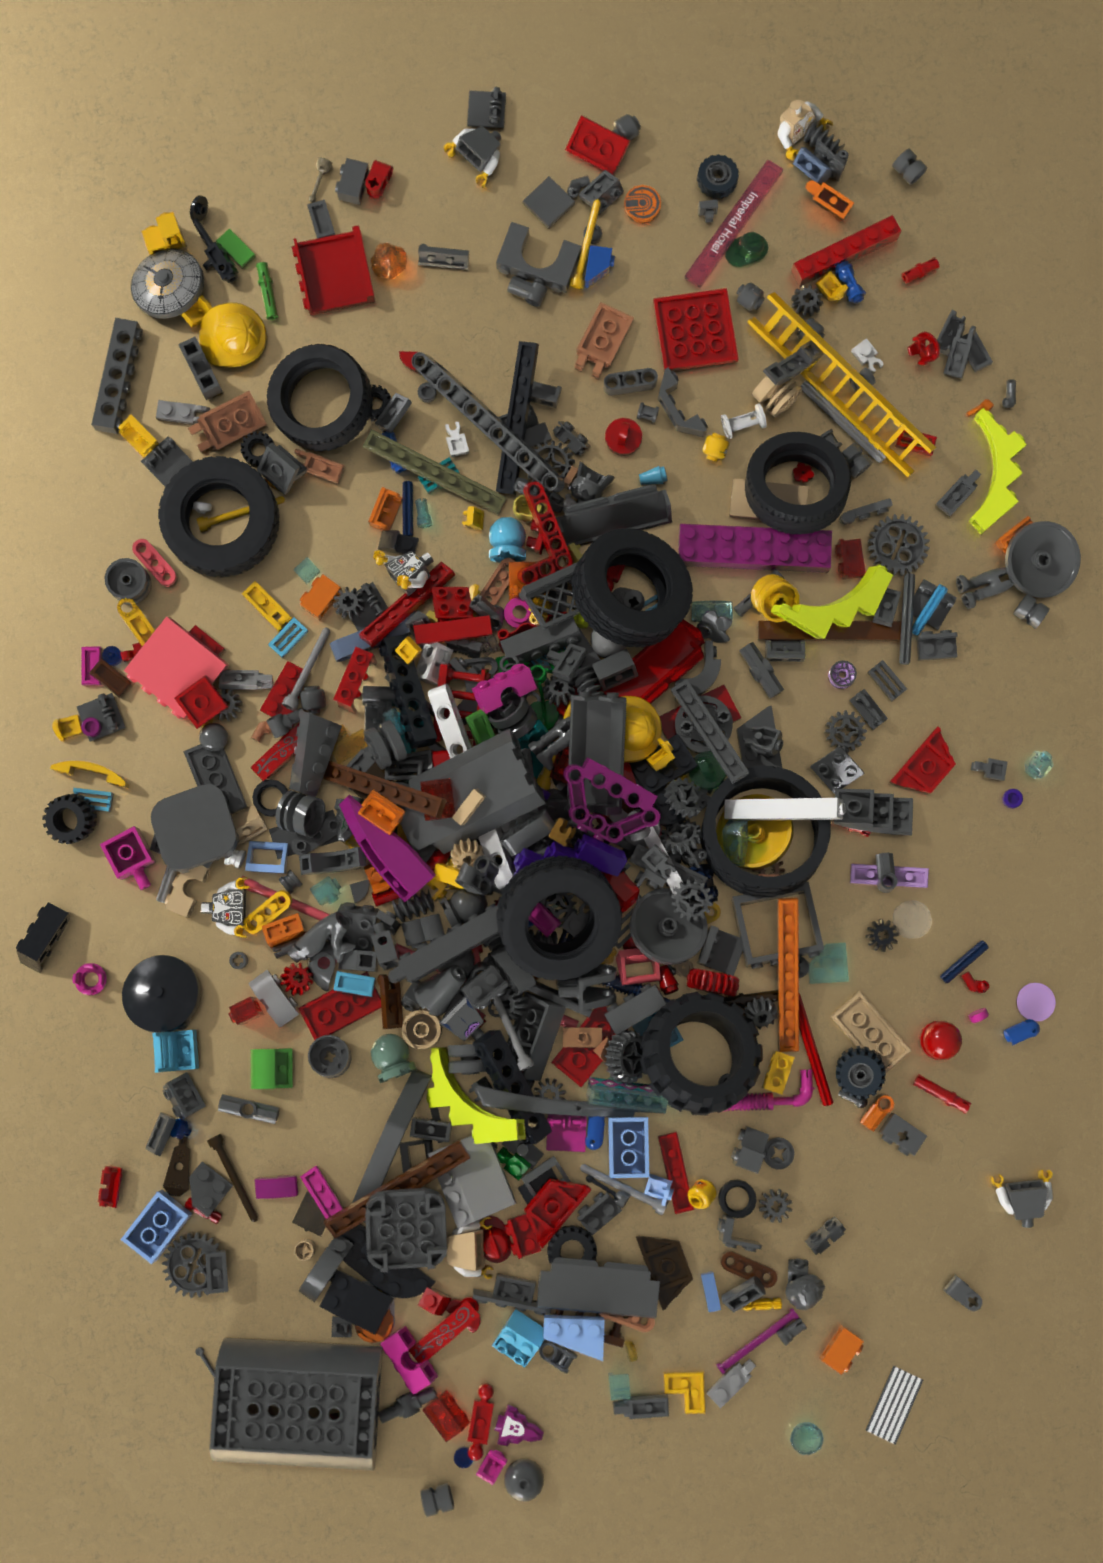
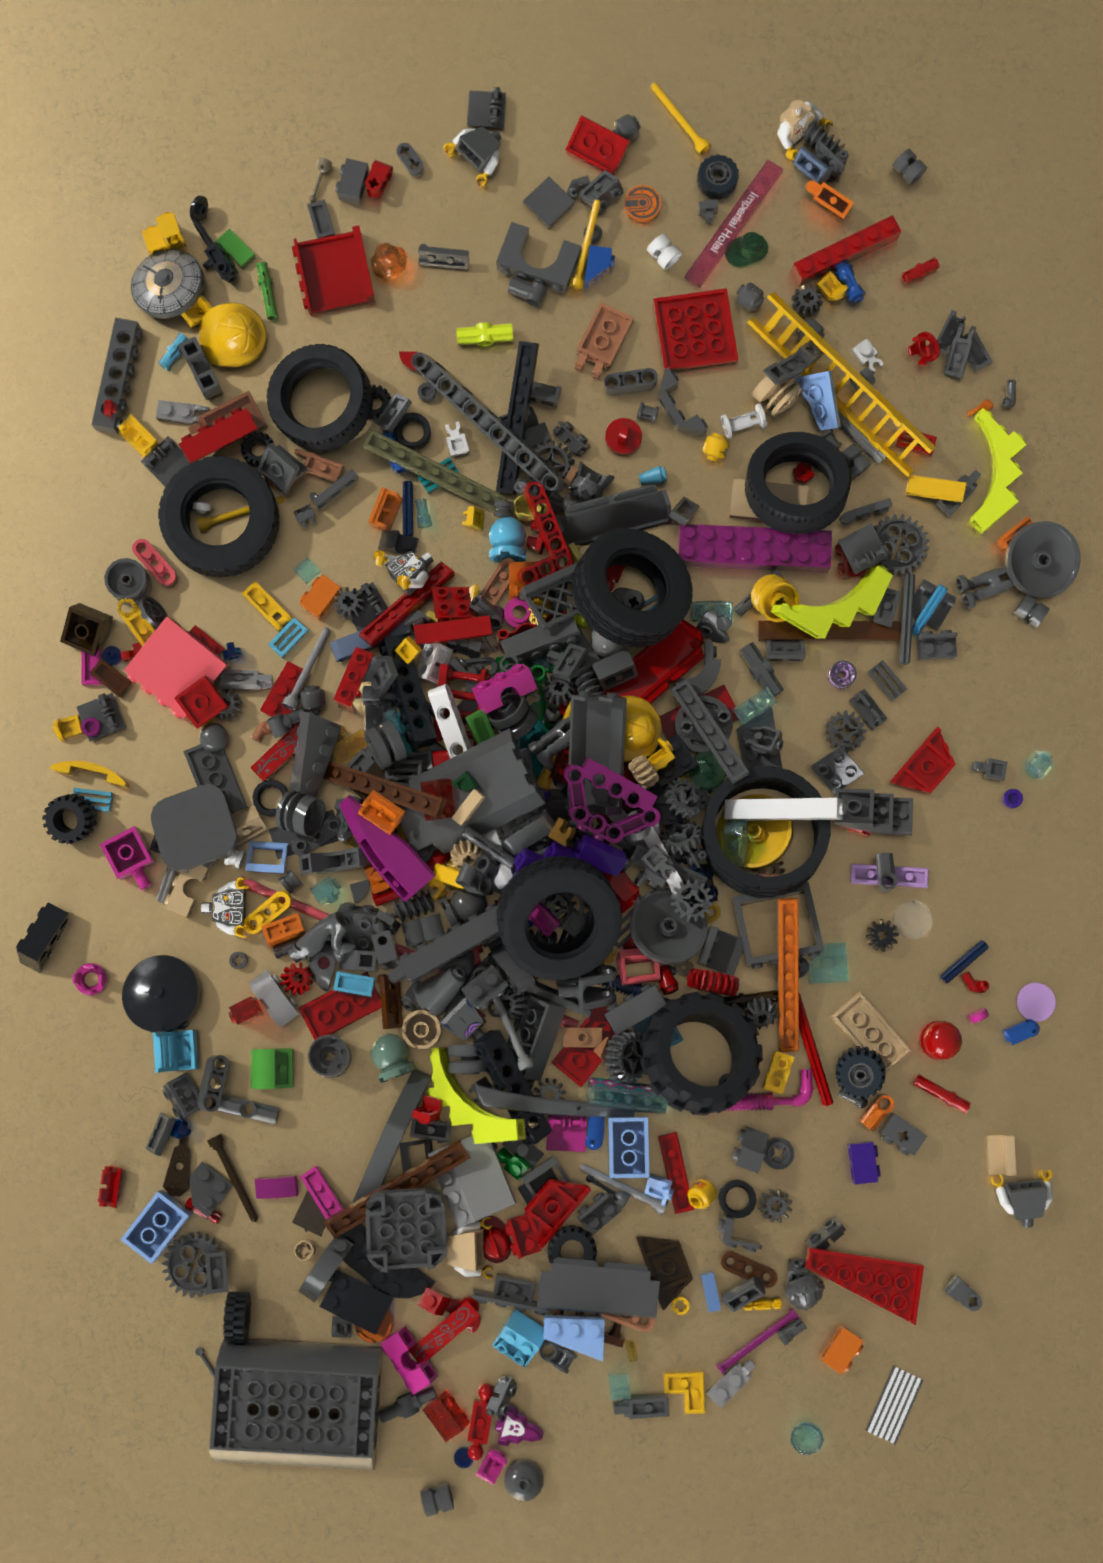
(86, 628): none -> dark brown slope
(109, 407): none -> red plate
(153, 612): none -> dark grey wheel
(172, 352): none -> medium azure pin
(206, 1090): none -> dark grey beam
(217, 436): none -> red brick
(232, 653): none -> clear blue tile
(237, 1317): none -> black tyre
(305, 513): none -> dark grey tile
(334, 490): none -> dark grey hinge
(381, 674): none -> dark grey bracket
(409, 417): none -> black tyre
(413, 157): none -> dark grey beam
(429, 1111): none -> red bracket
(465, 782): none -> dark green tile
(484, 334): none -> neon yellow piece
(503, 509): none -> dark grey wheel
(506, 1389): none -> dark grey hinge
(507, 859): none -> dark grey pin
(552, 714): none -> dark grey hinge
(643, 772): none -> tan gear
(662, 249): none -> white wheel
(684, 511): none -> dark grey tile
(685, 1301): none -> yellow bush
(702, 145): none -> yellow piece
(755, 706): none -> clear light blue slope
(821, 397): none -> light blue wing
(863, 548): none -> dark grey hinge
(863, 1162): none -> dark purple brick
(879, 1280): none -> red wing
(936, 488): none -> yellow tile
(1001, 1155): none -> tan panel

